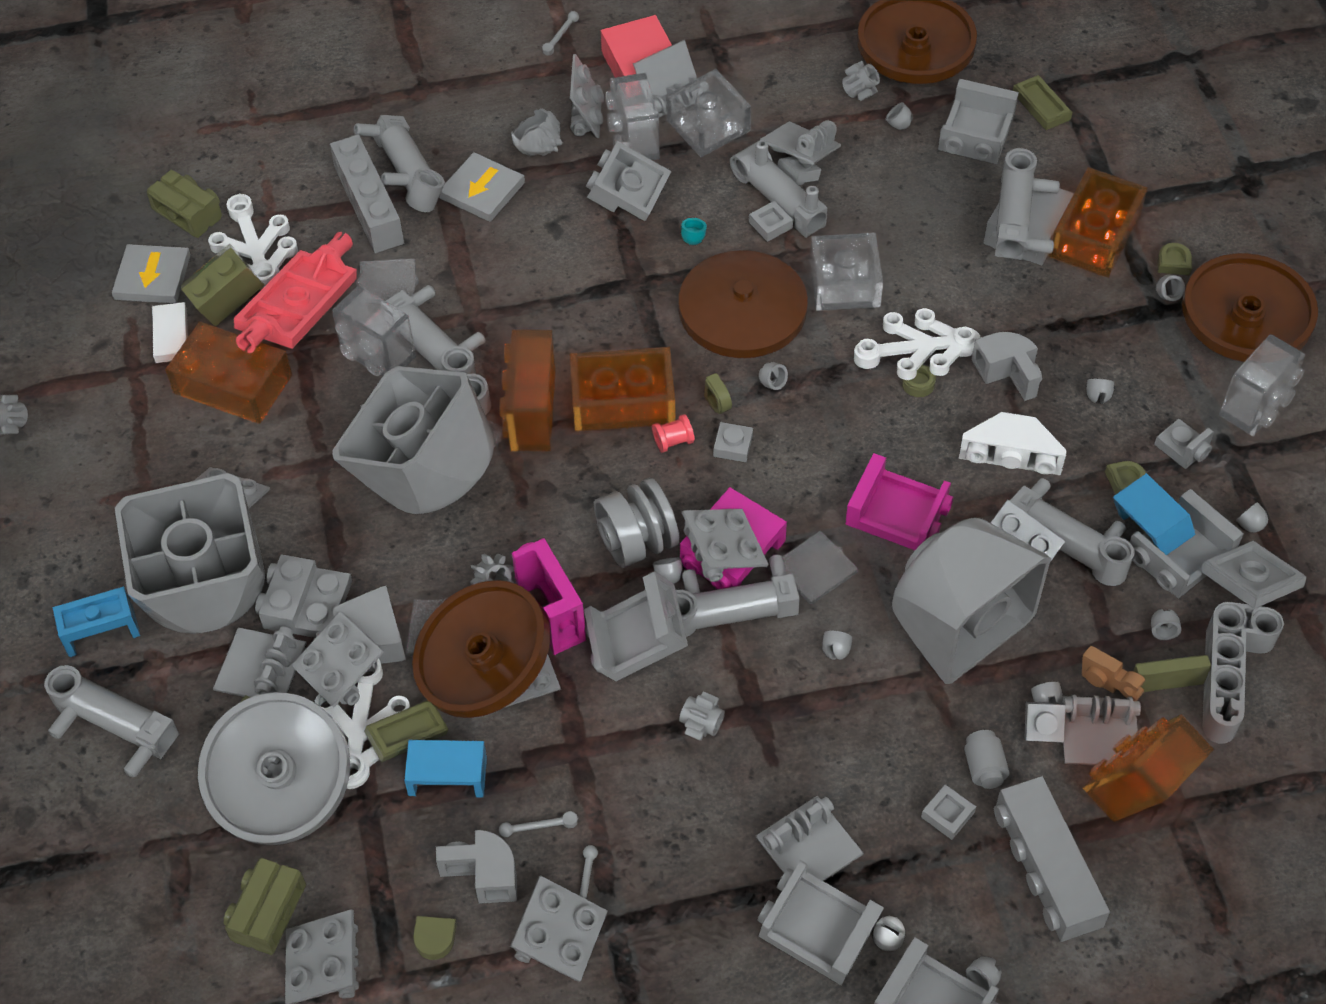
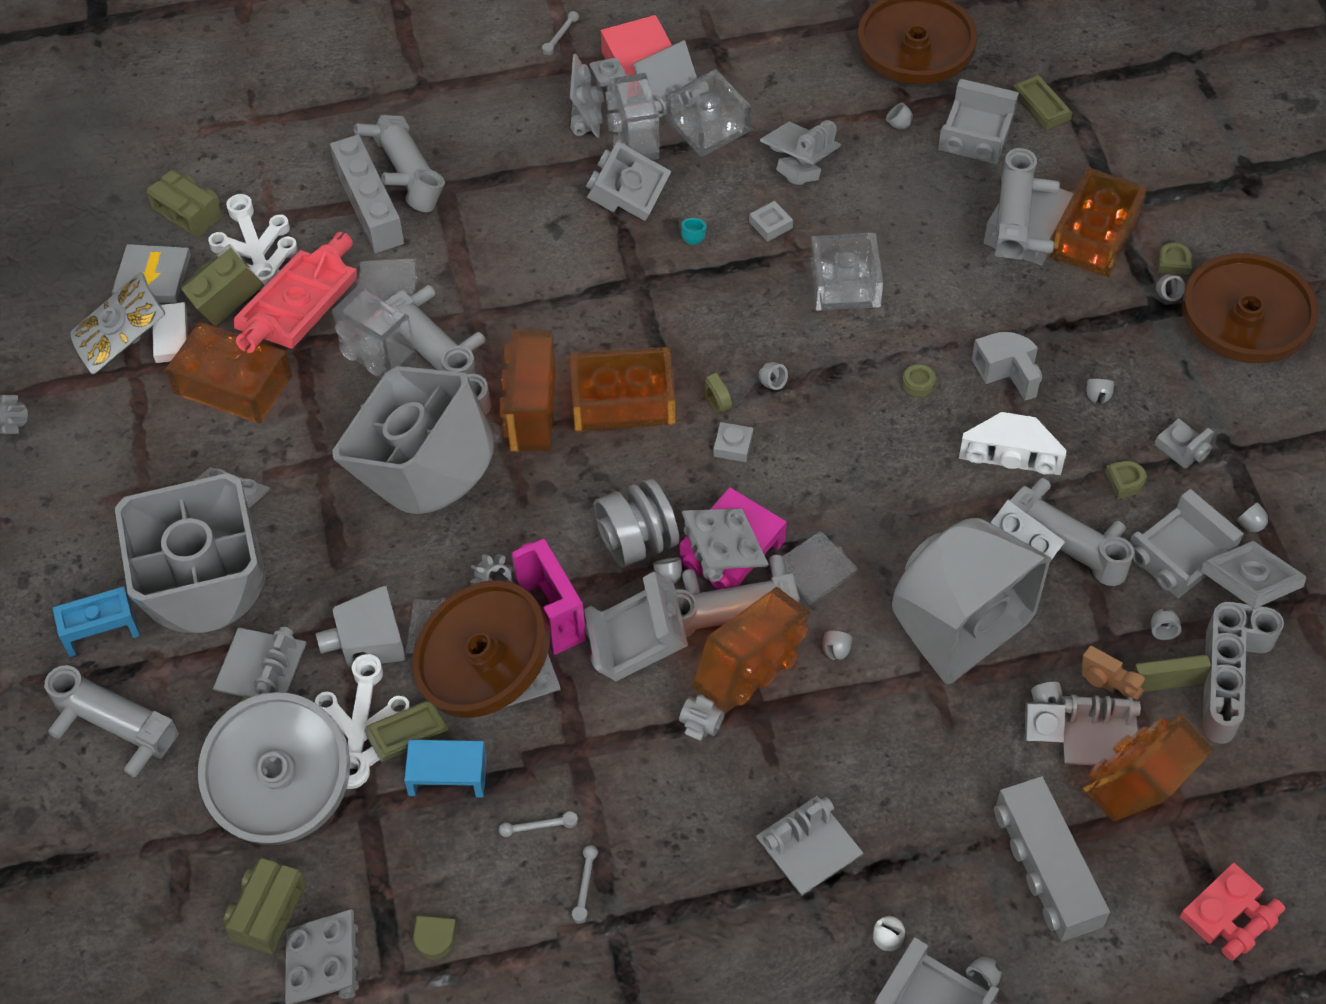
(116, 324): none -> light grey shield
(301, 596): light grey plate -> none
(338, 661): light grey hinge -> none
(482, 186): light grey tile -> none
(488, 860): light grey brick -> none
(538, 134): light grey hair -> none
(558, 929): light grey hinge -> none
(604, 70): none -> light grey bracket
(673, 433): coral bush -> none
(742, 304): reddish brown dish -> none
(751, 649): none -> clear orange brick
(756, 166): light grey piece -> none
(817, 923): light grey panel -> none
(861, 80): light grey gear -> none
(897, 506): dark pink panel -> none
(948, 812): light grey plate -> none
(956, 340): white plant -> none
(986, 759): light grey brick -> none
(1155, 513): dark azure panel -> none
(1223, 903): none -> coral plate
(1263, 385): clear brick -> none

